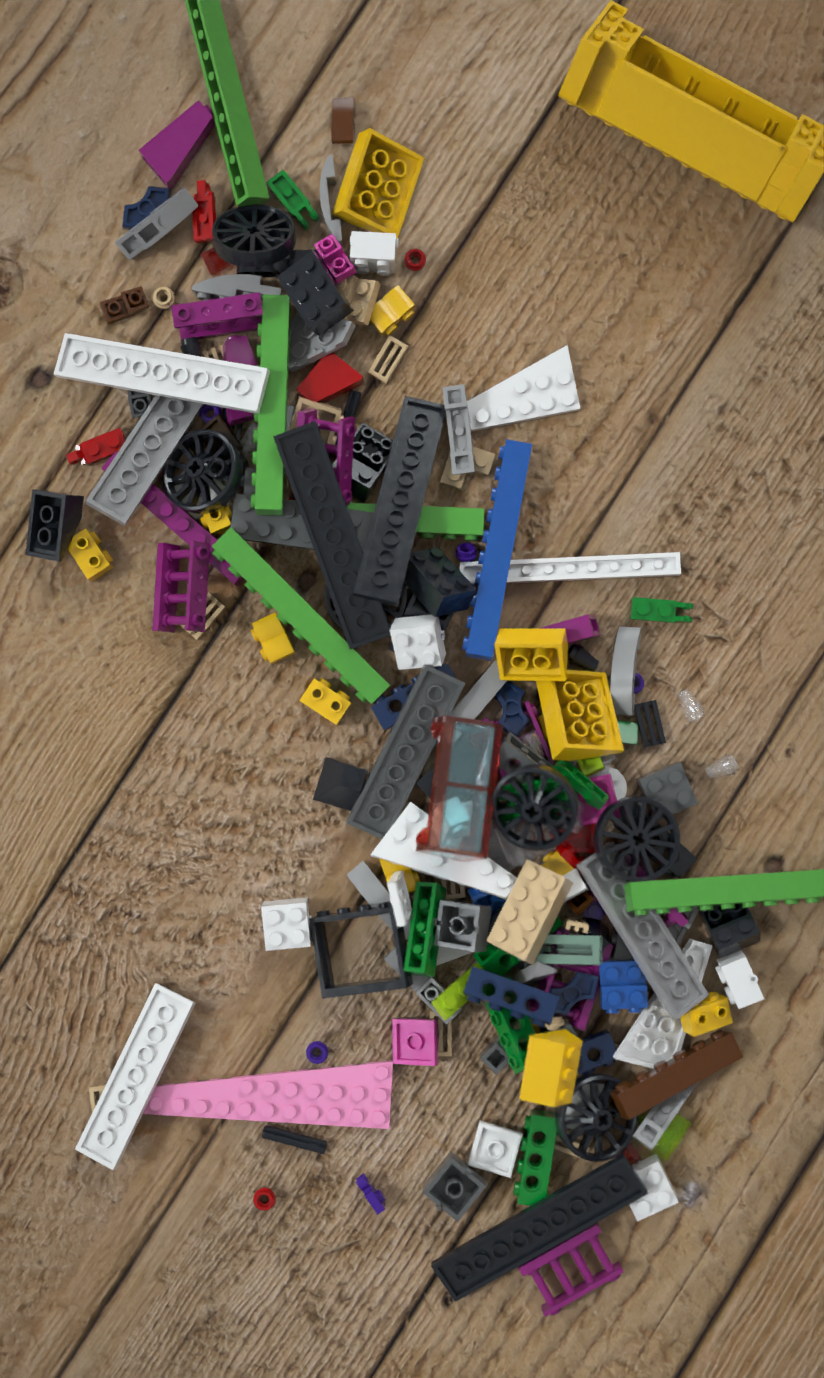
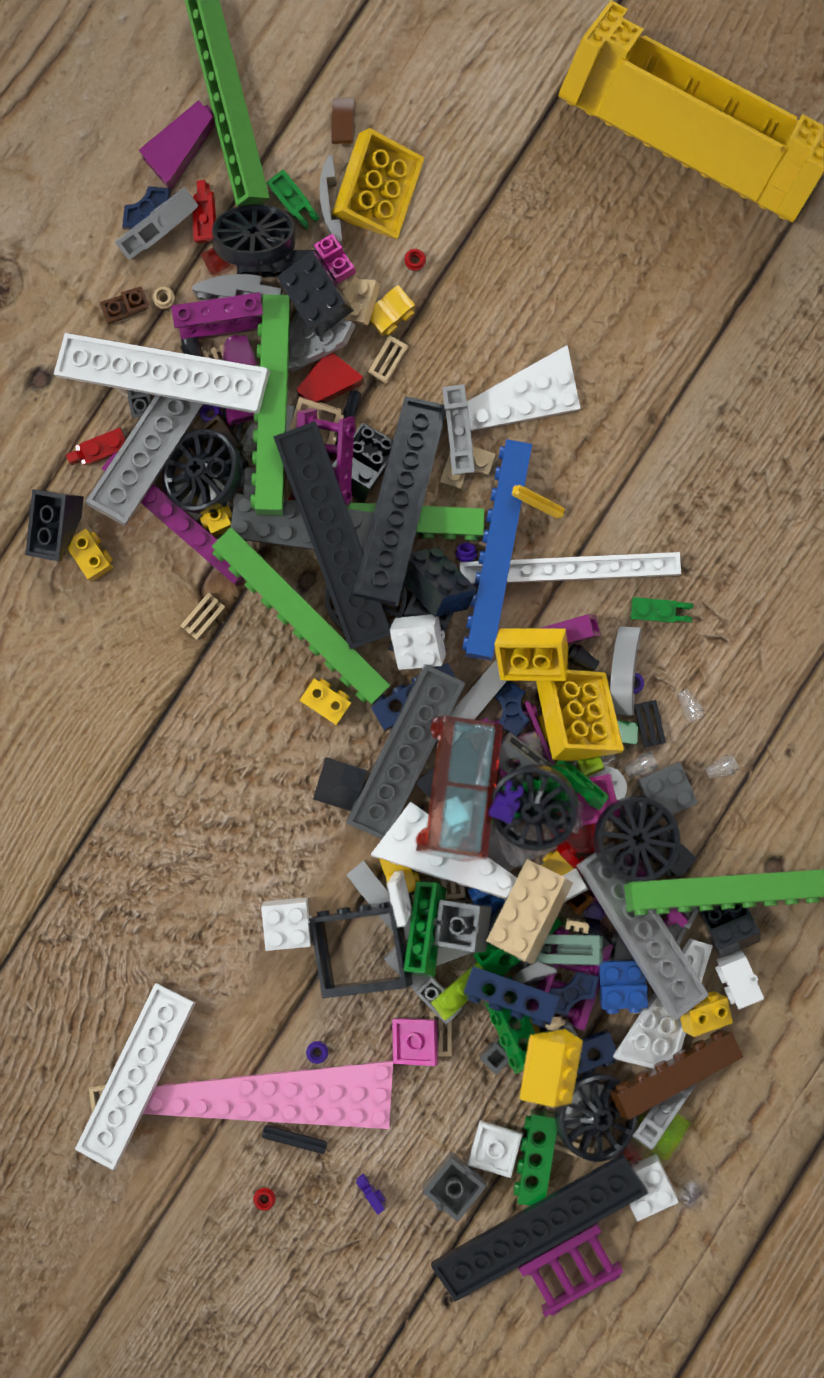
(167, 585): magenta fence -> none
(273, 638): yellow brick -> none
(373, 252): white brick -> none
(506, 805): none -> dark purple plate
(538, 501): none -> yellow axle
(641, 765): none -> clear cone

